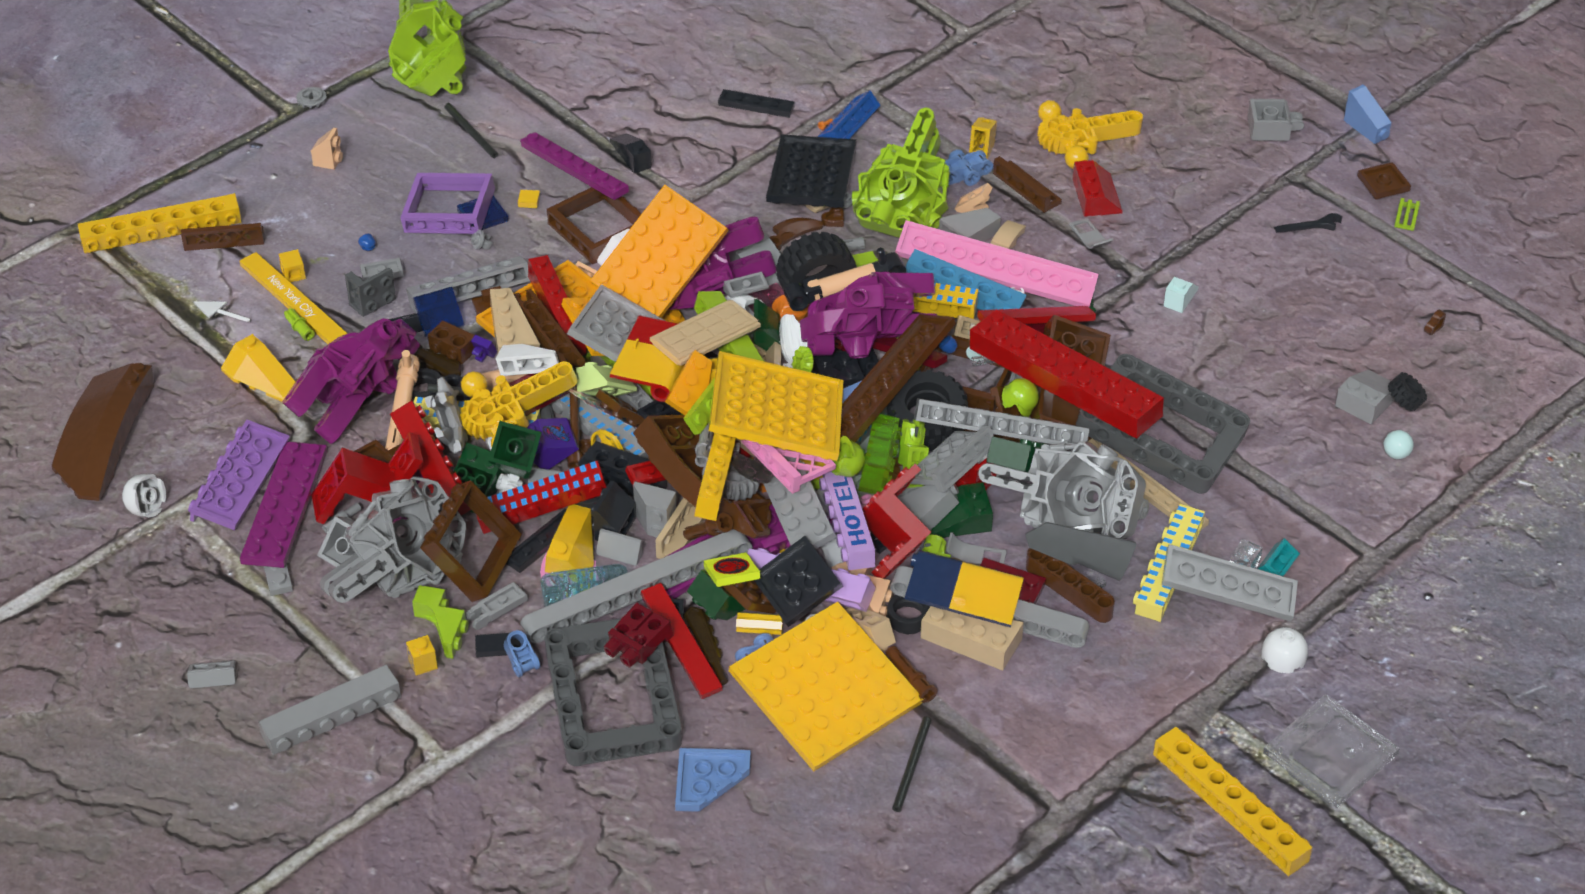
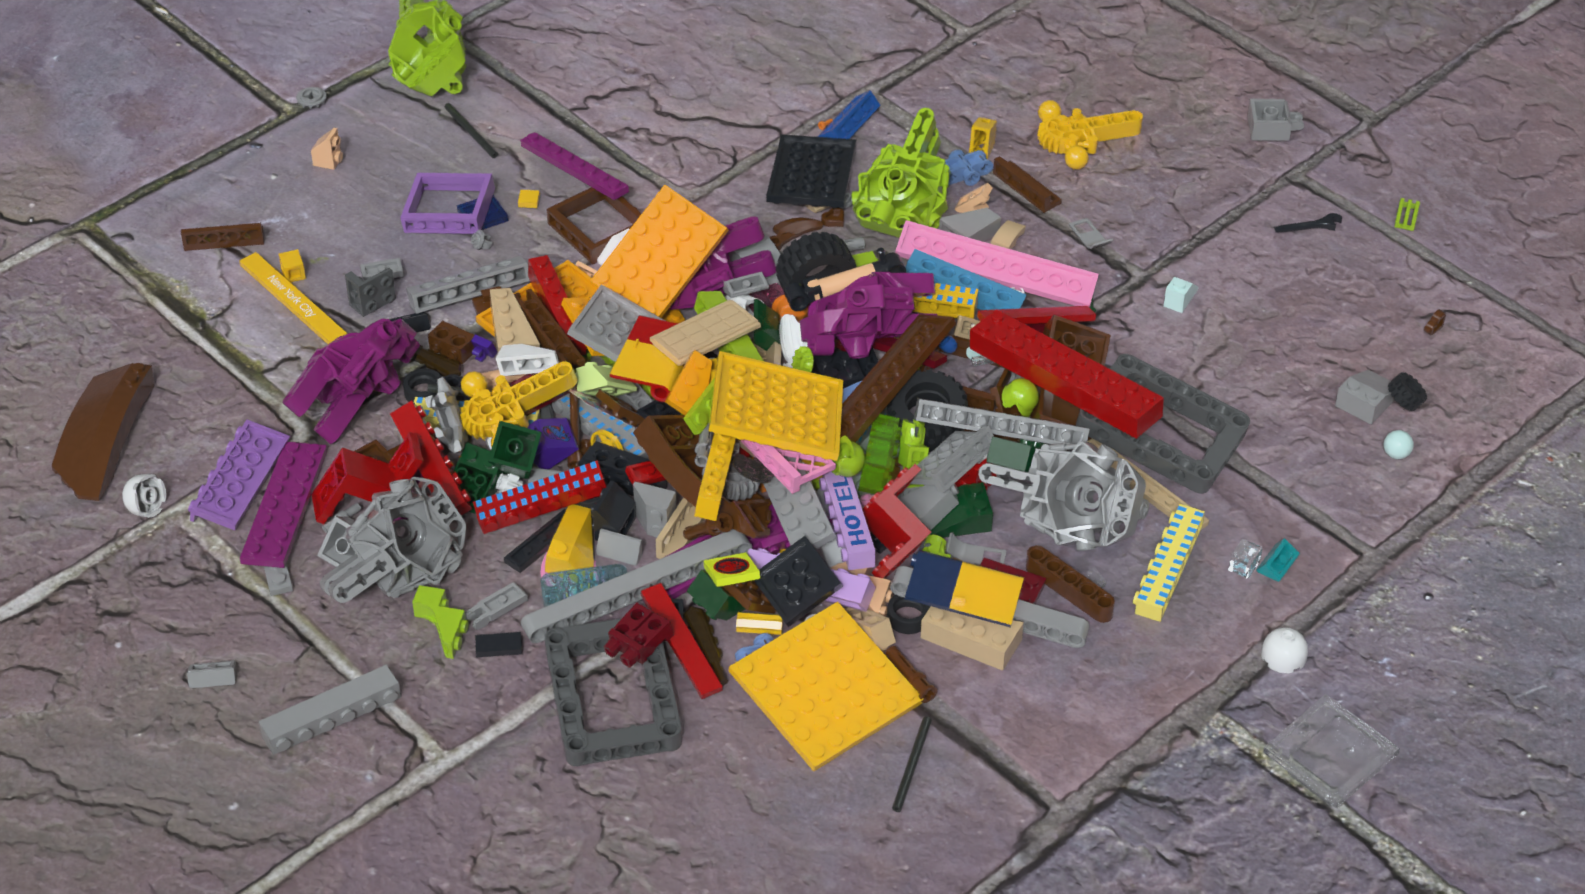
(158, 223): yellow brick -> none
(211, 308): white piece -> none
(257, 367): yellow wedge -> none
(299, 324): lime axle -> none
(367, 242): blue hinge -> none
(406, 378): light nougat cylinder -> none
(421, 655): yellow brick -> none
(436, 307): clear blue tile -> none
(493, 519): reddish brown window -> none
(522, 654): medium blue piece -> none
(633, 152): black slope -> none
(708, 775): medium blue plate -> none
(756, 103): black tile -> none
(1089, 549): dark grey panel -> none
(1095, 189): red slope -> none
(1229, 582): light grey plate -> none
(1233, 801): yellow brick -> none
(1366, 115): medium blue slope -> none
(1384, 180): reddish brown plate -> none

